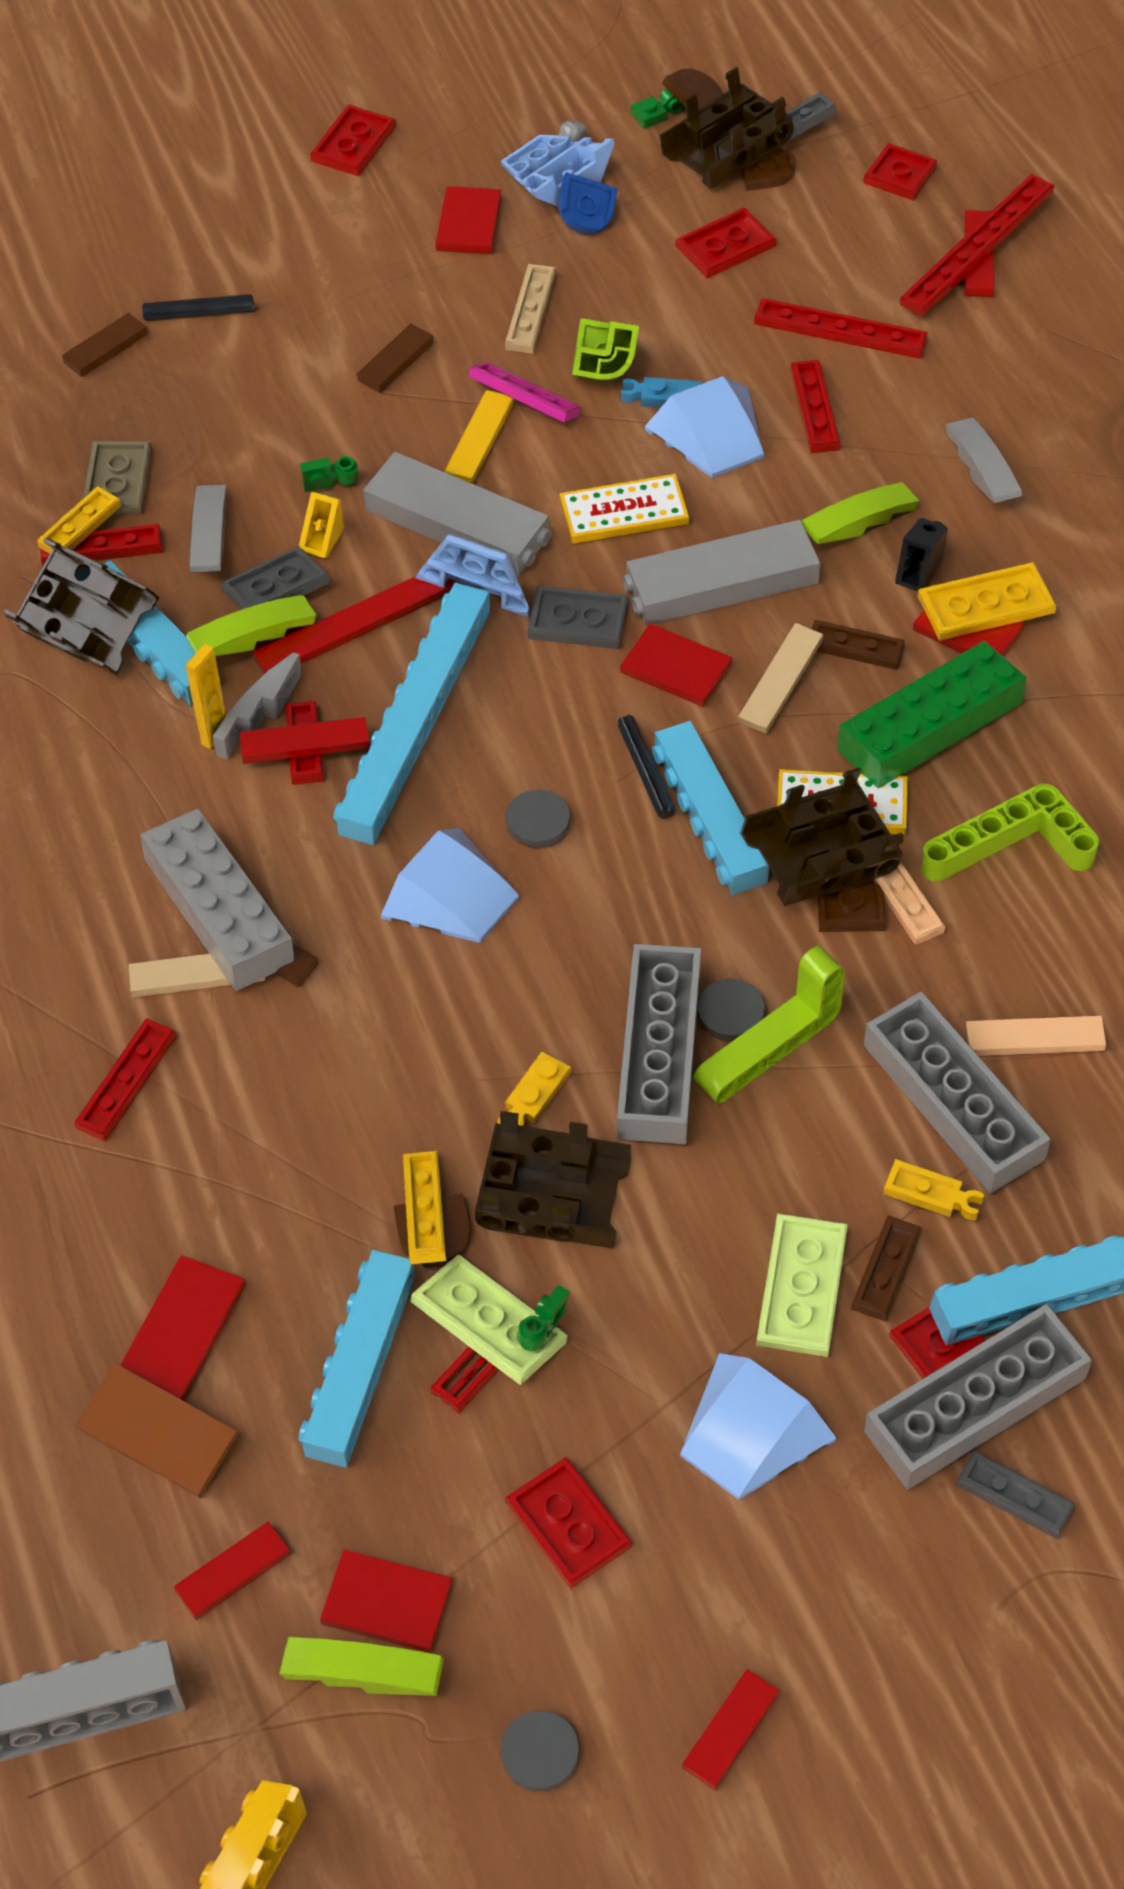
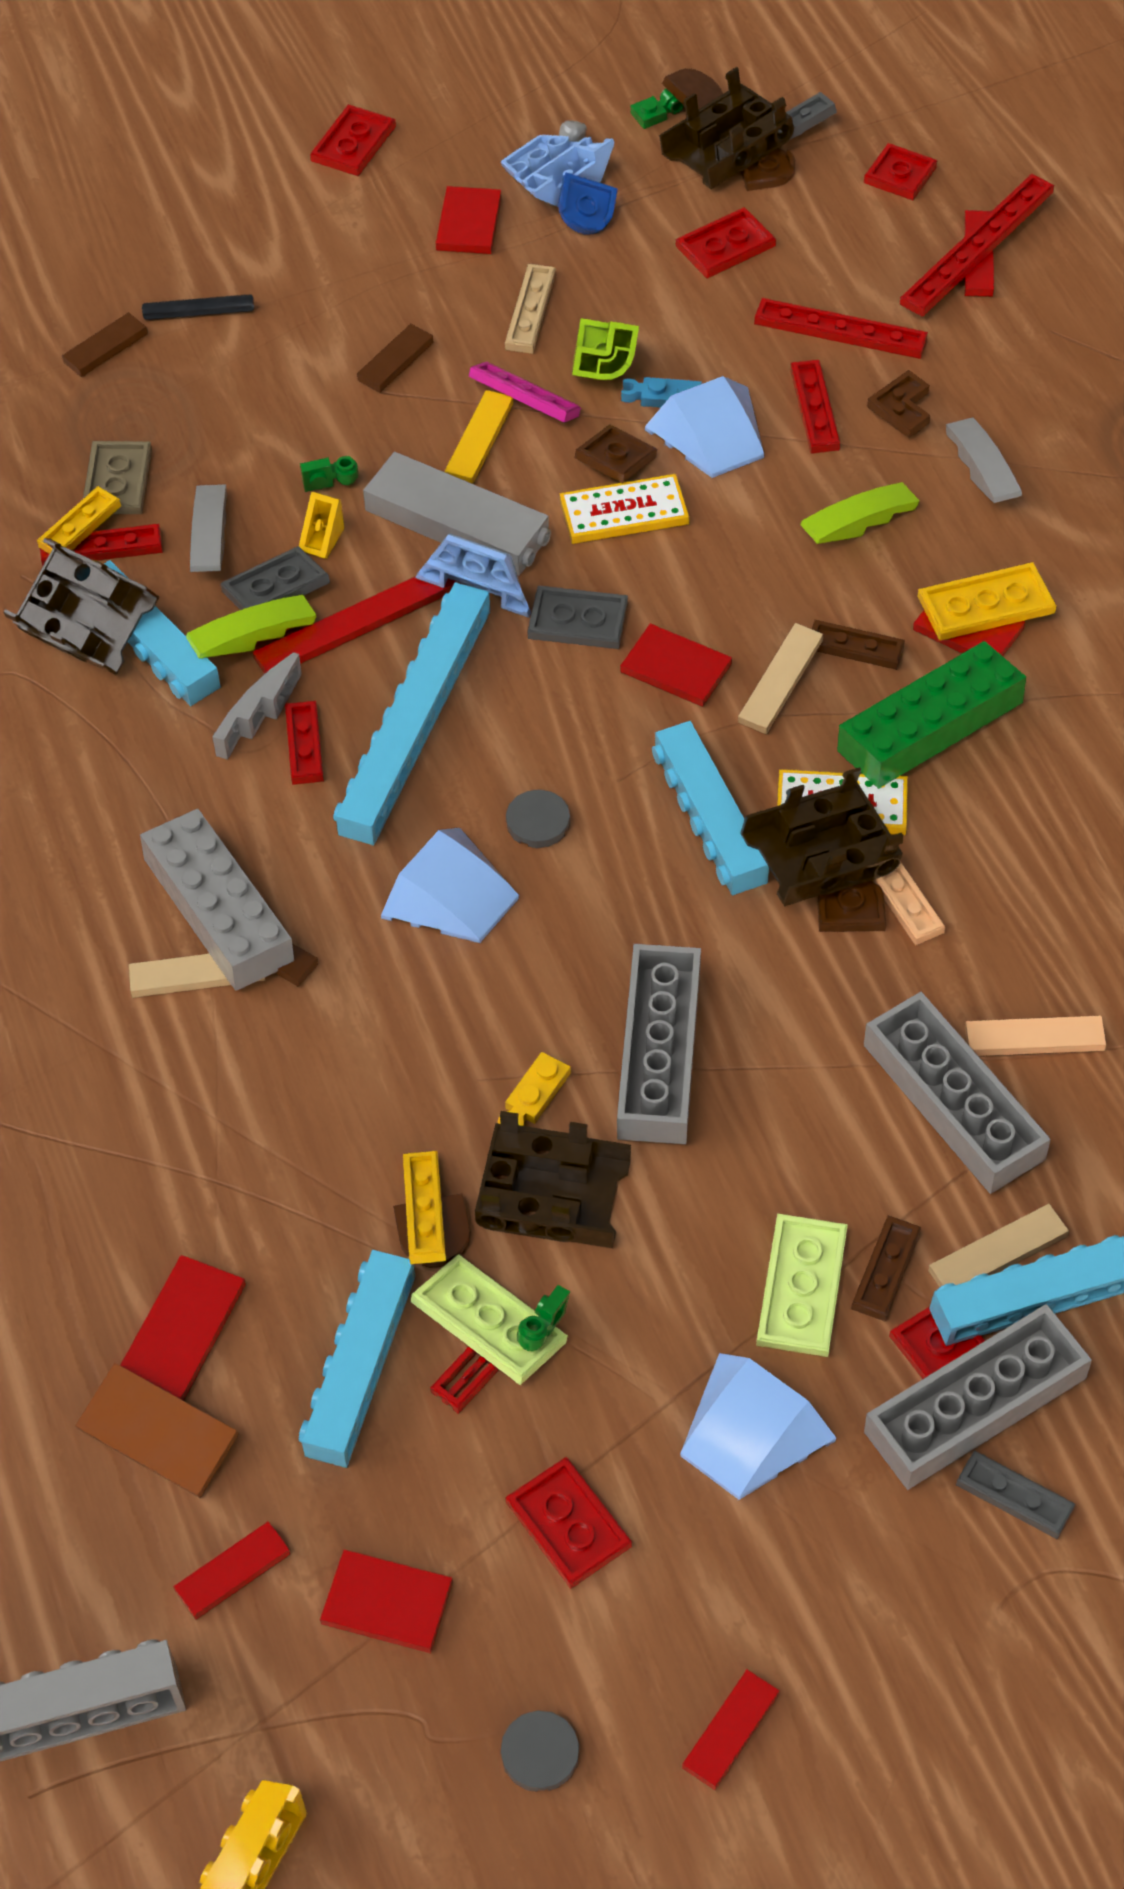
(125, 1079): red tile -> none
(206, 693): yellow tile -> none
(304, 740): red tile -> none
(362, 1665): lime slope -> none
(616, 453): none -> reddish brown tile
(646, 766): black axle -> none
(721, 572): light grey brick -> none
(730, 1008): dark grey tile -> none
(779, 1033): lime beam -> none
(897, 403): none -> reddish brown plate
(924, 542): black torso -> none
(930, 1190): yellow plate -> none
(1001, 1248): none -> tan tile
(1032, 811): lime beam -> none

